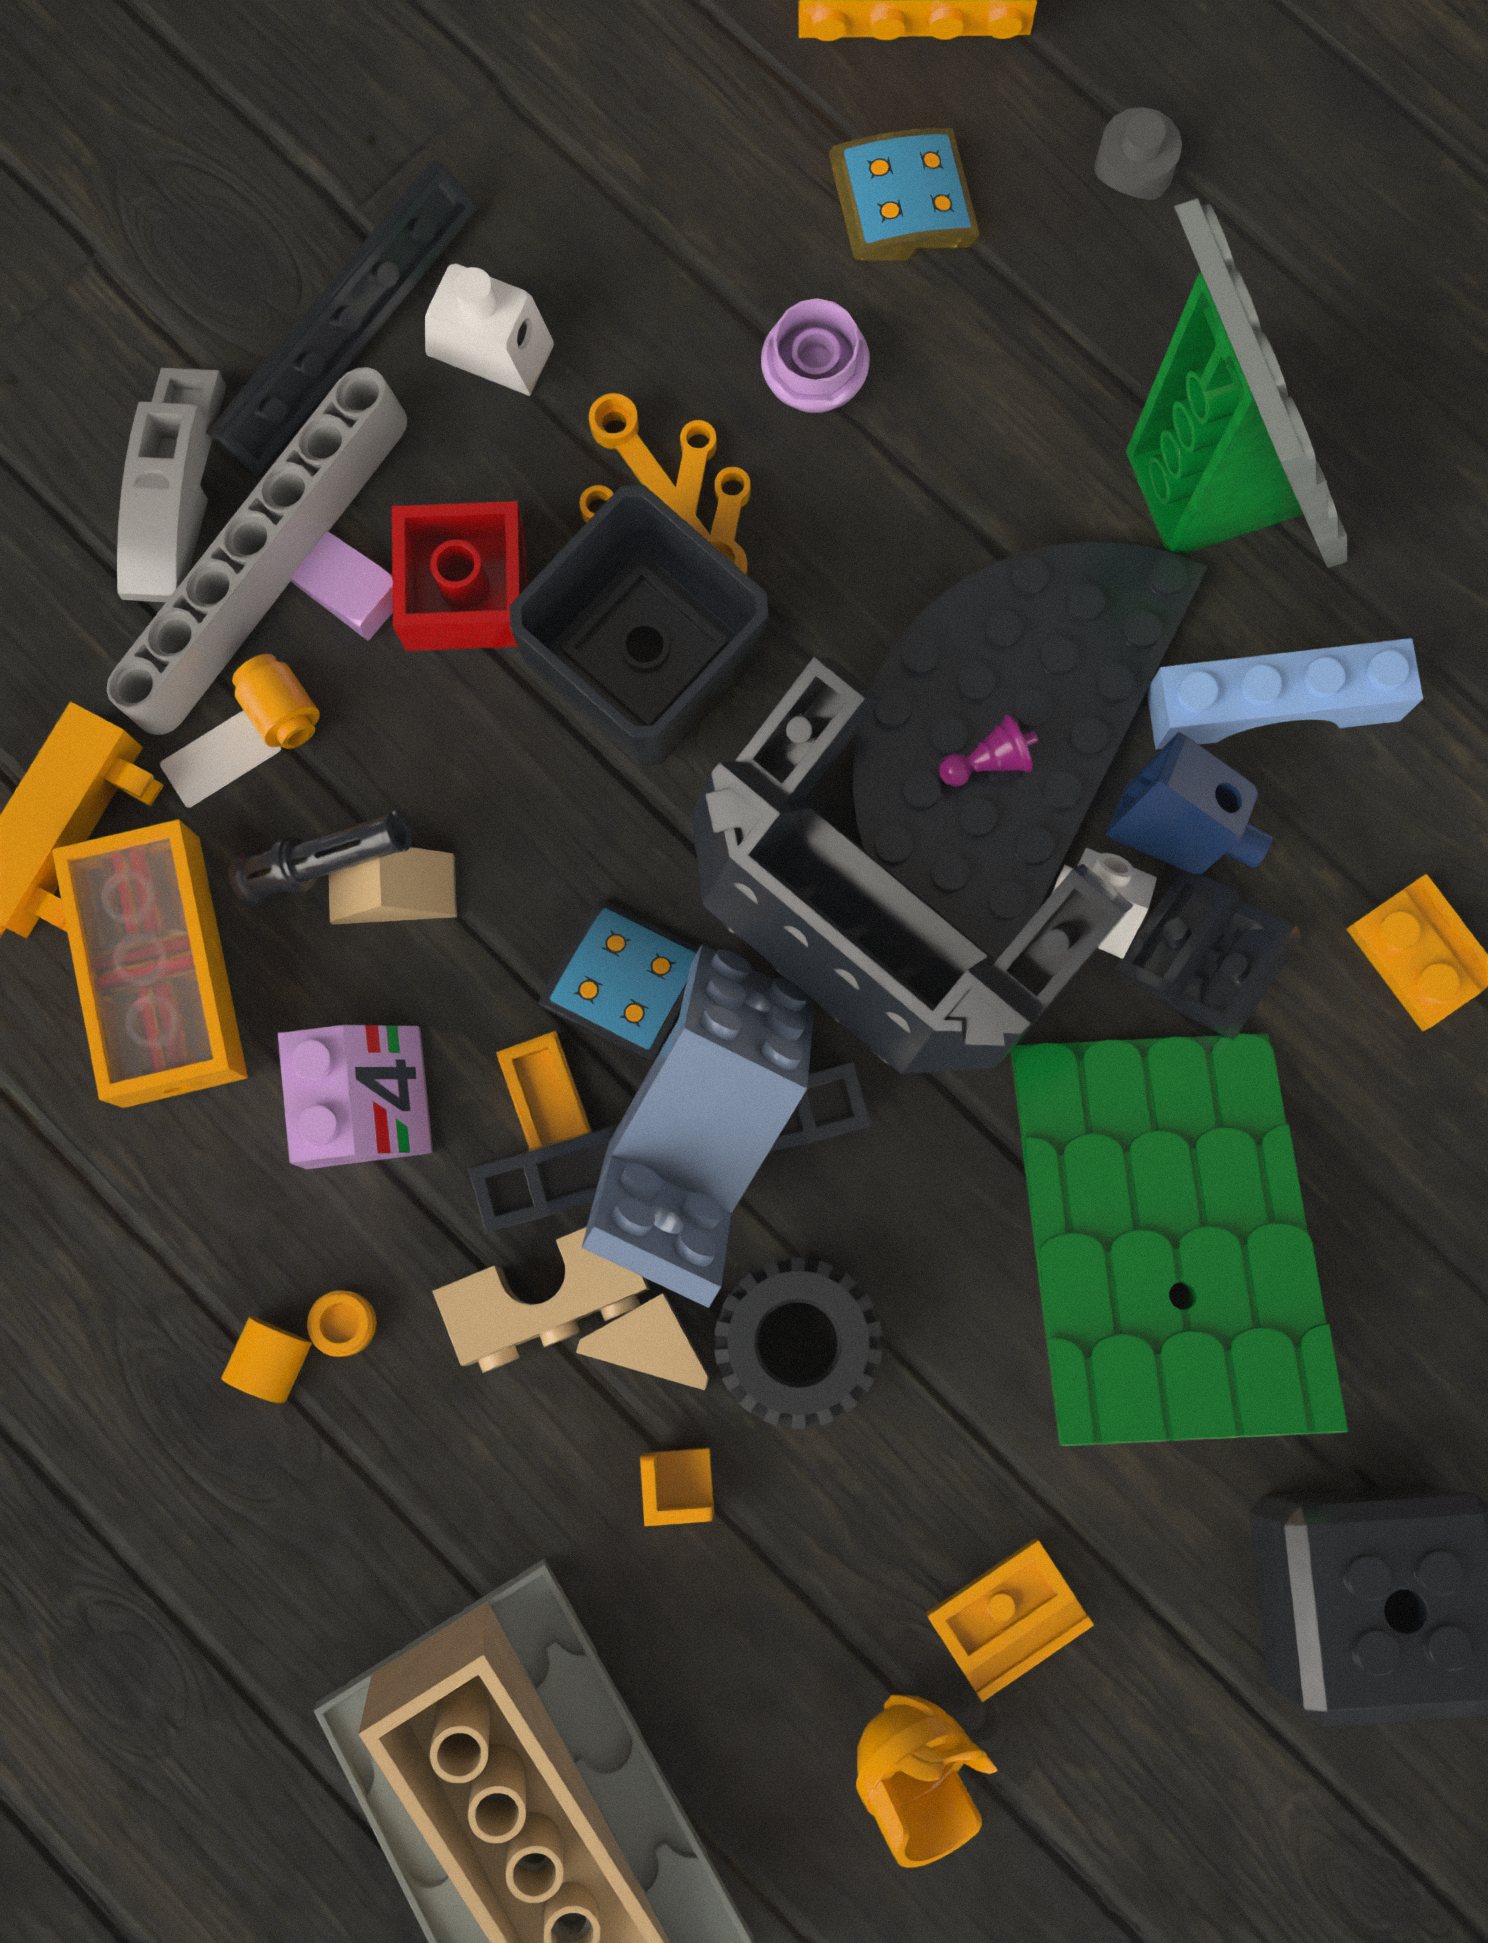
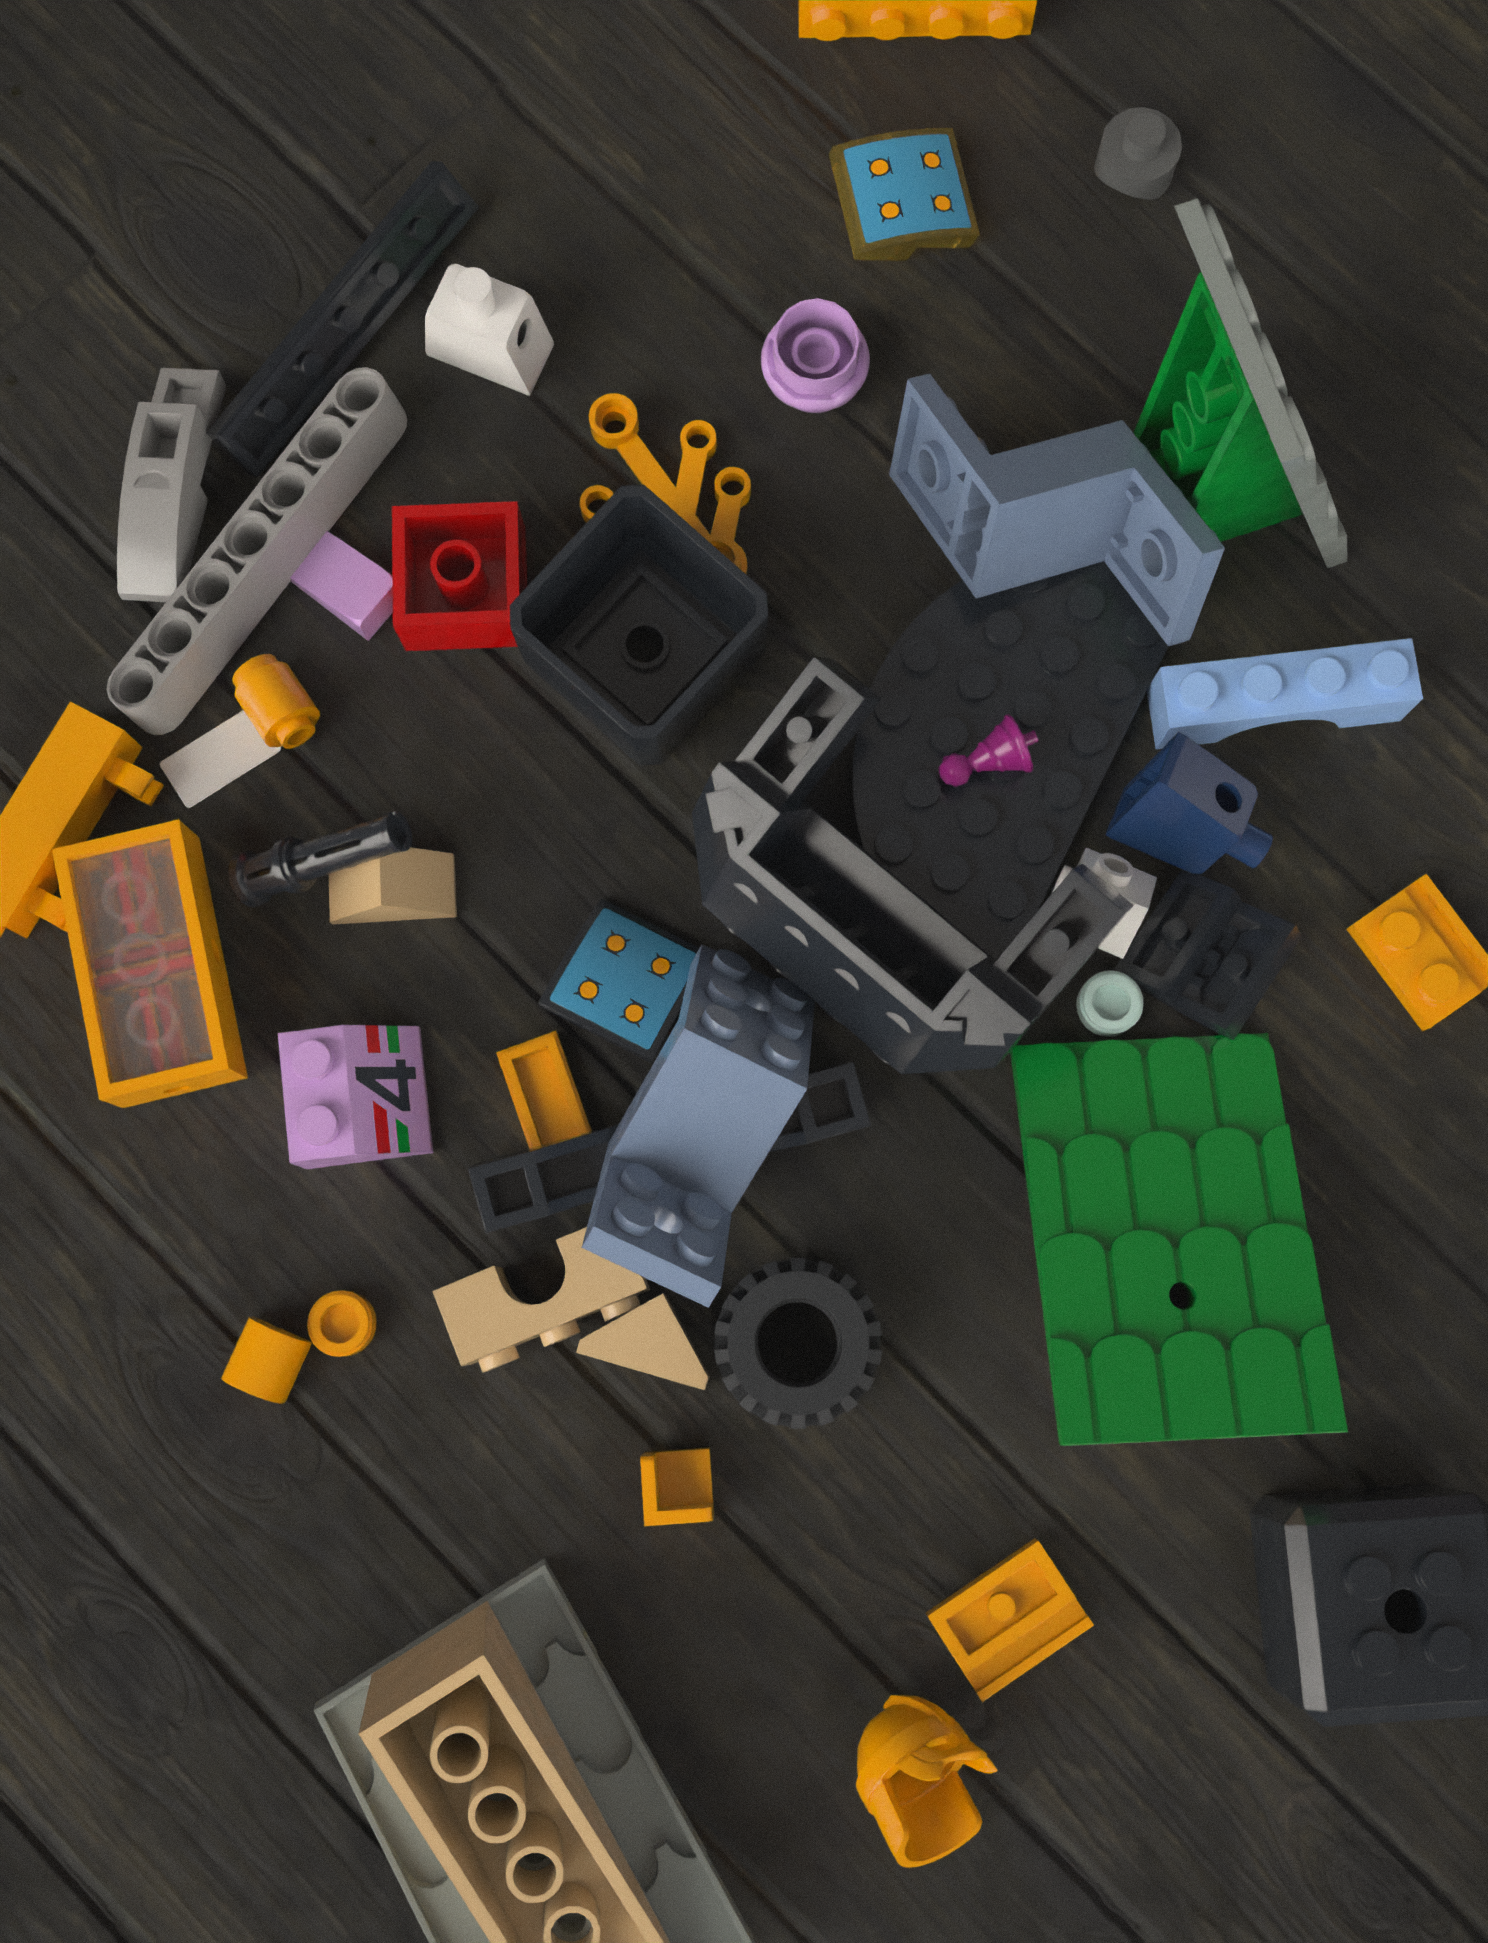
(1054, 510): none -> sand blue bracket
(1109, 1003): none -> light aqua tile

